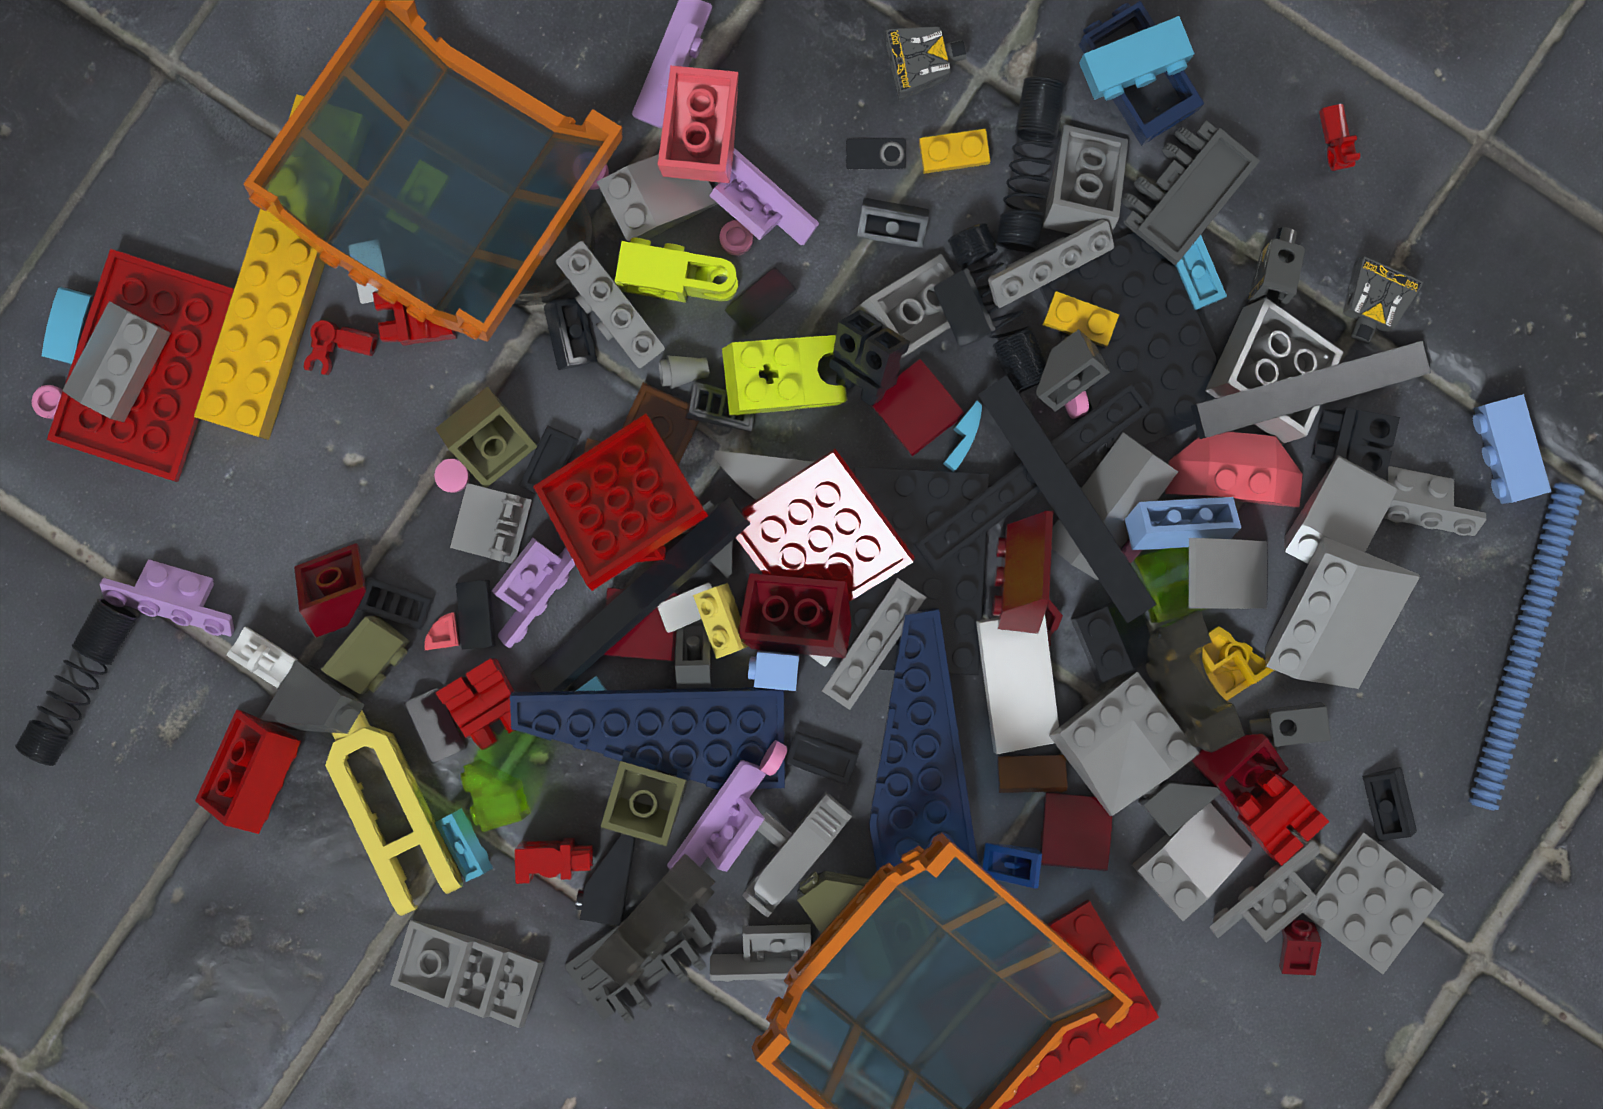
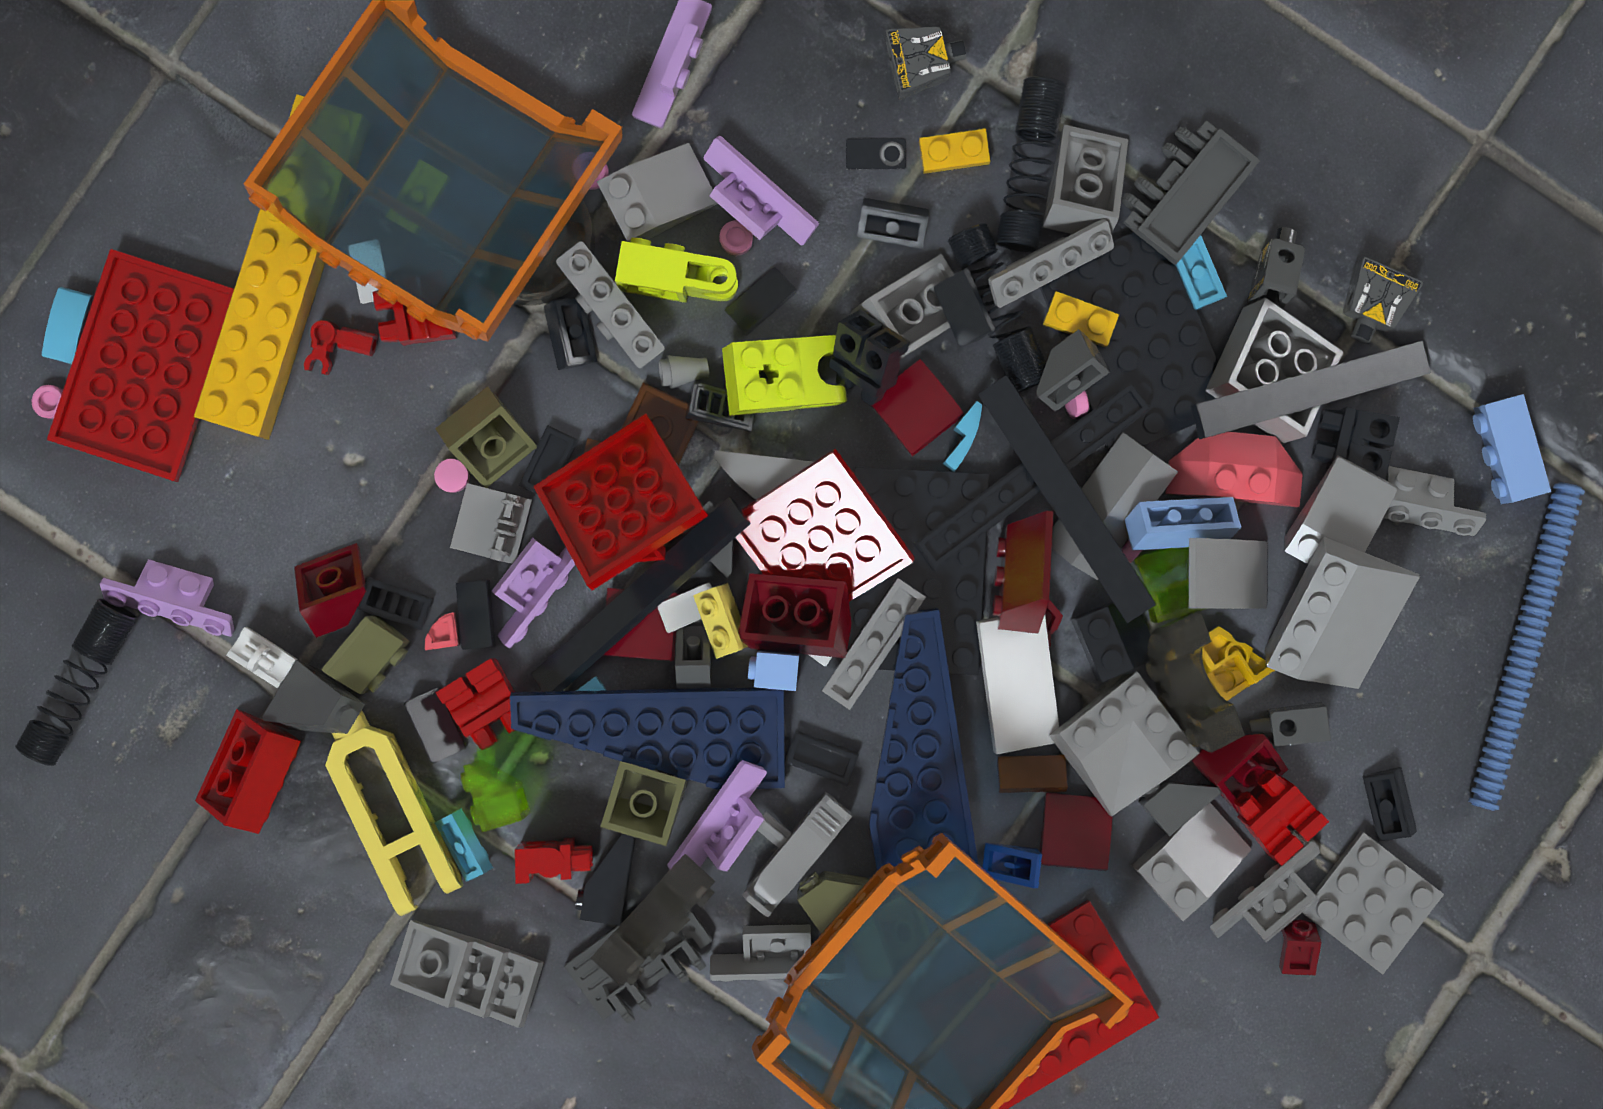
(116, 362): light grey slope -> none
(699, 124): coral slope -> none
(773, 758): bright pink tile -> none
(1137, 59): medium azure brick -> none
(1181, 83): dark blue window -> none
(1342, 151): red bar -> none

